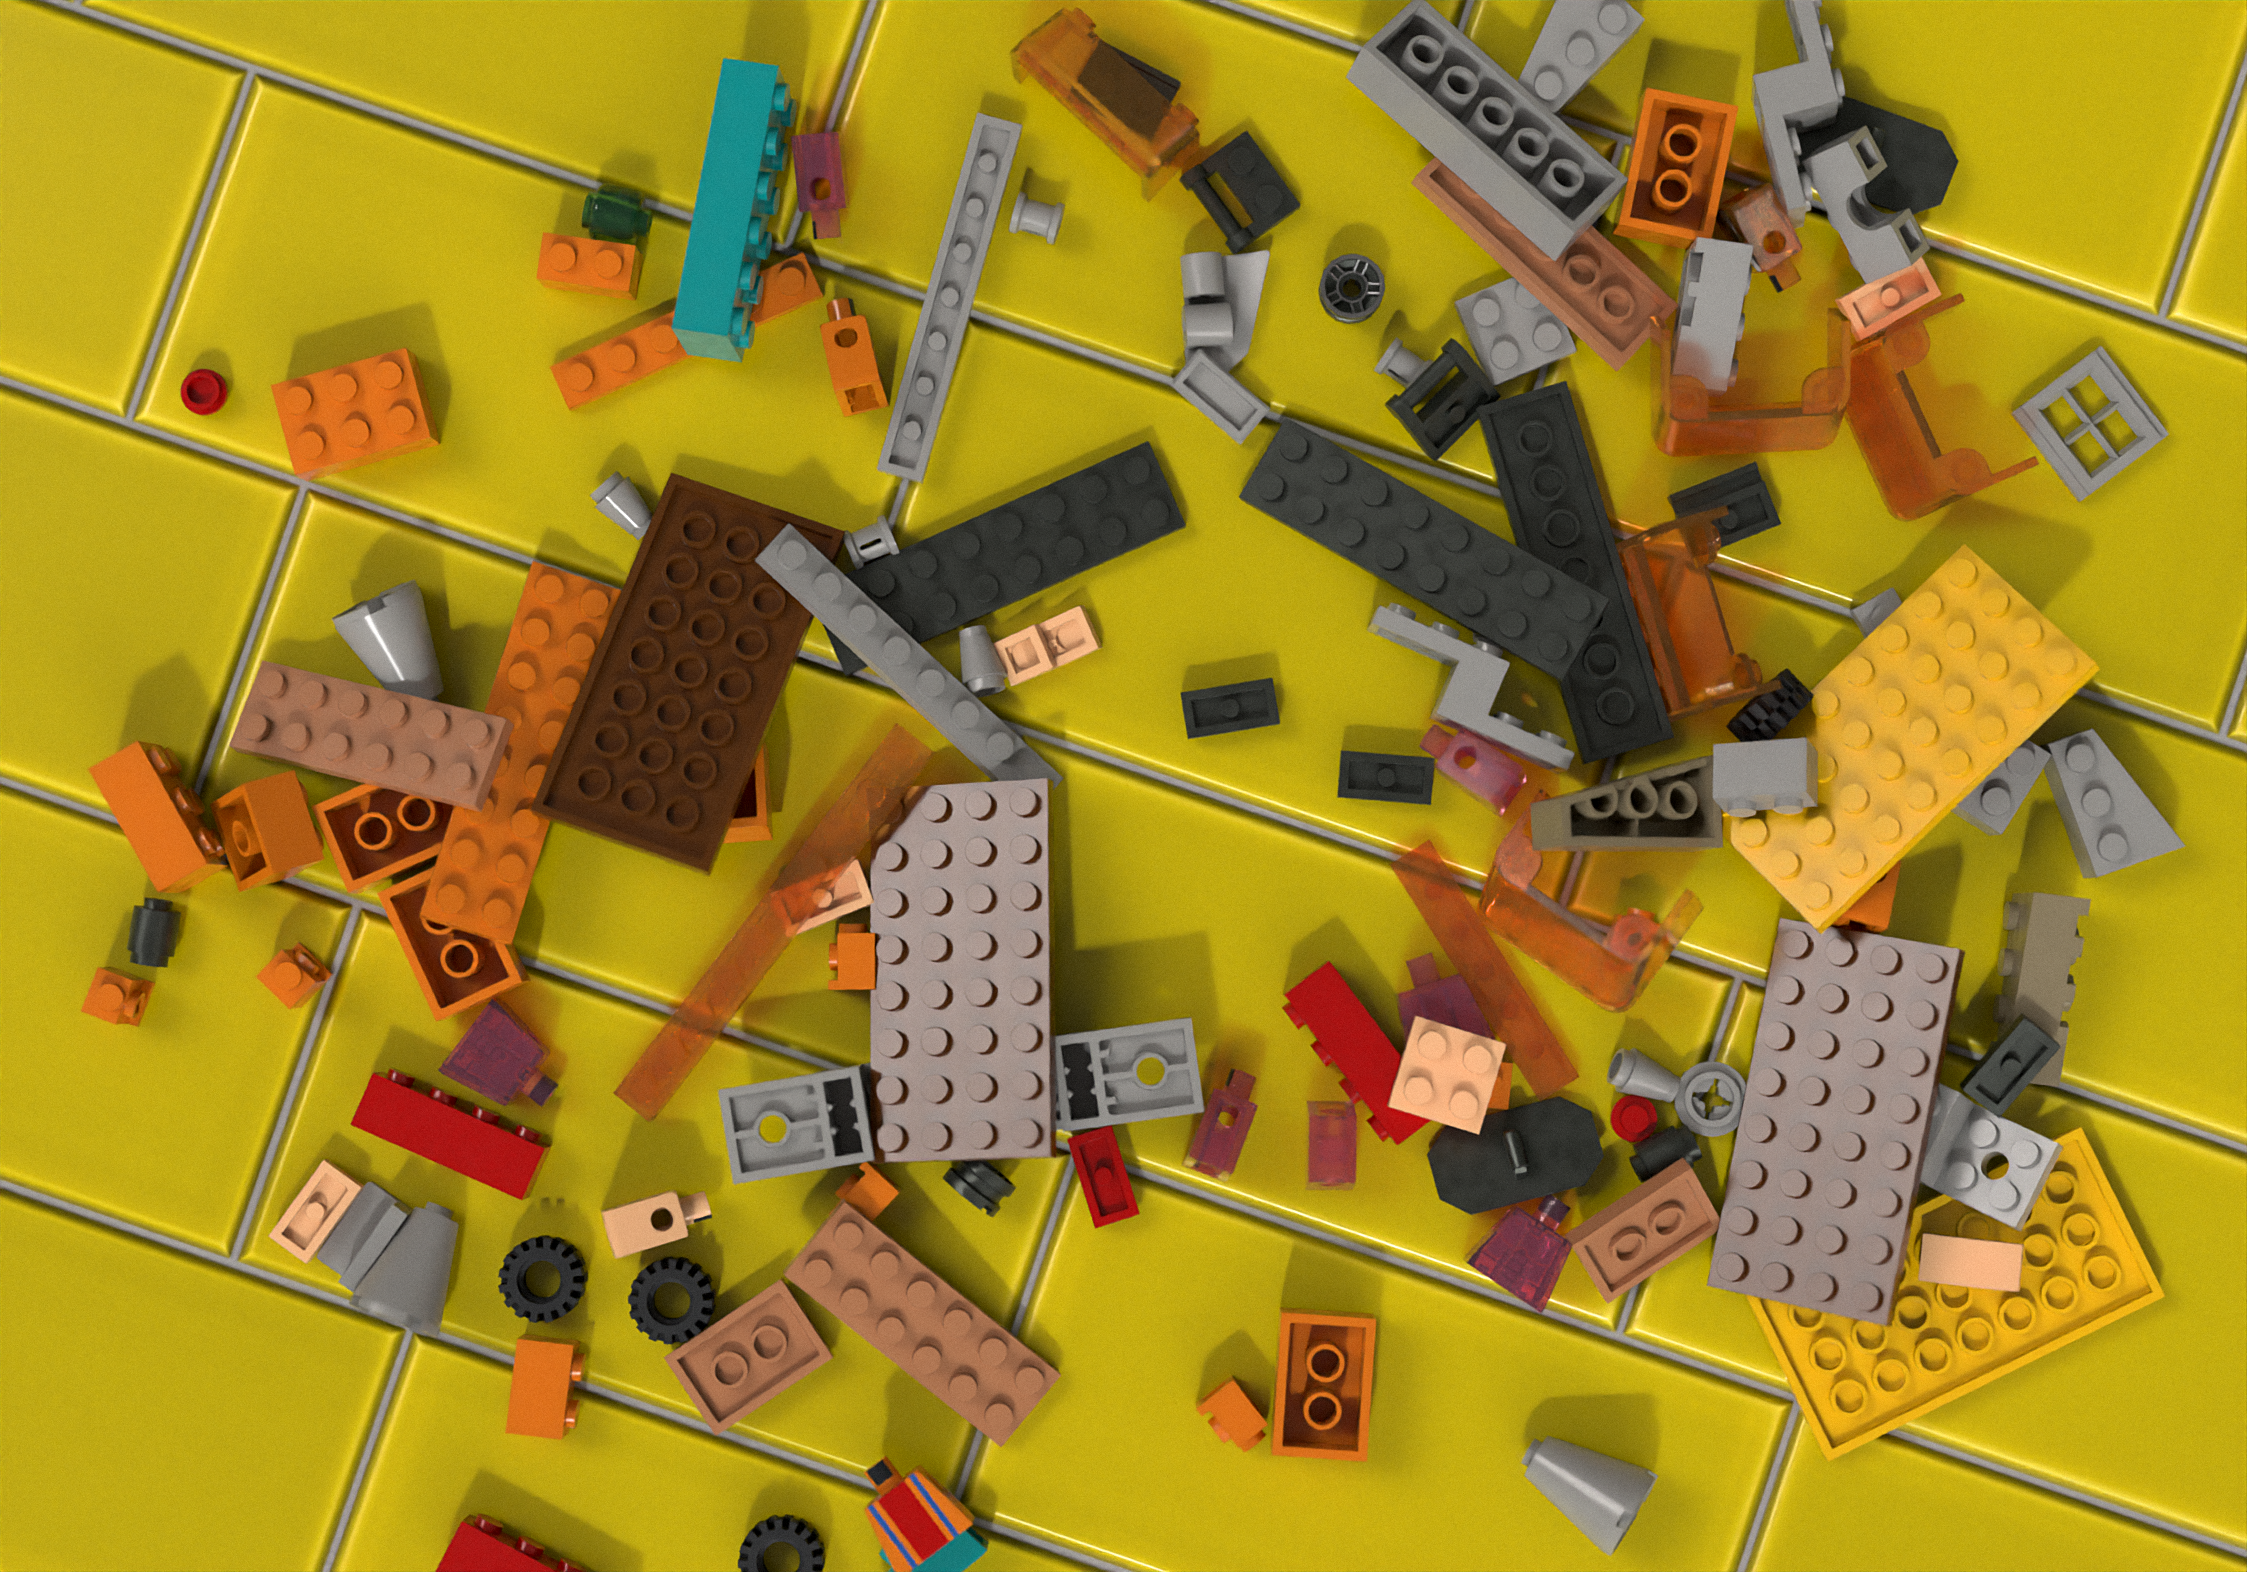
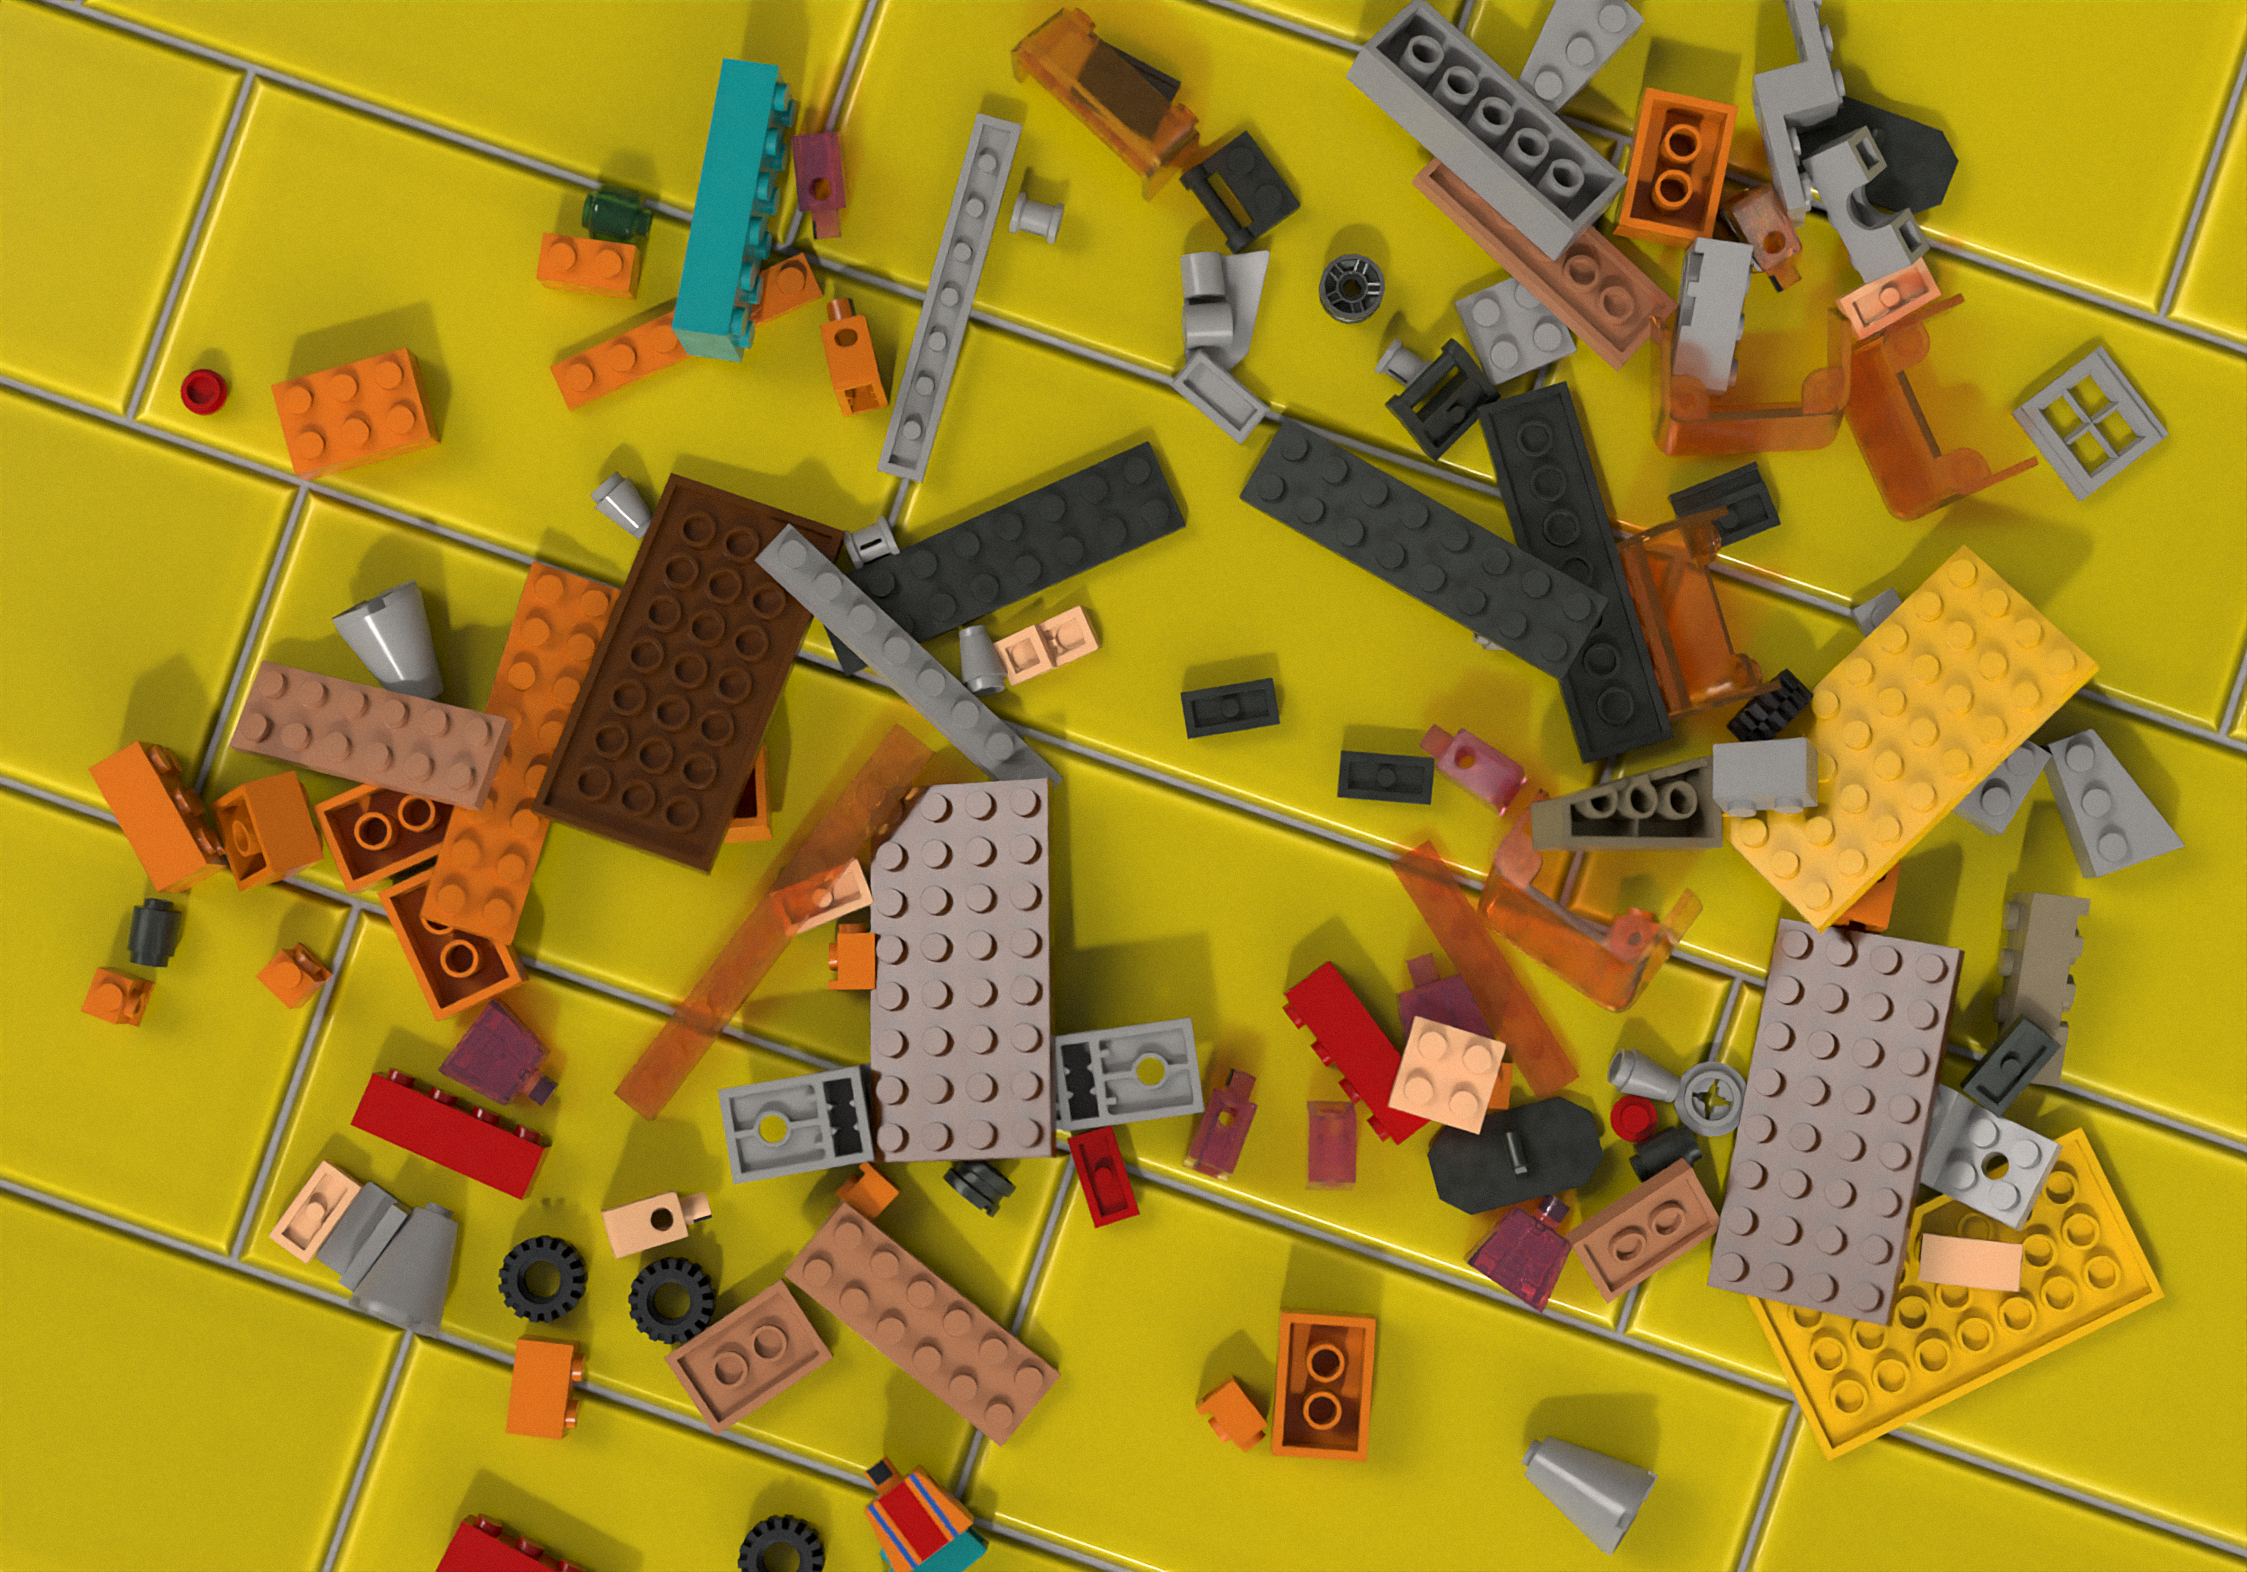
(1470, 687): light grey bracket -> none

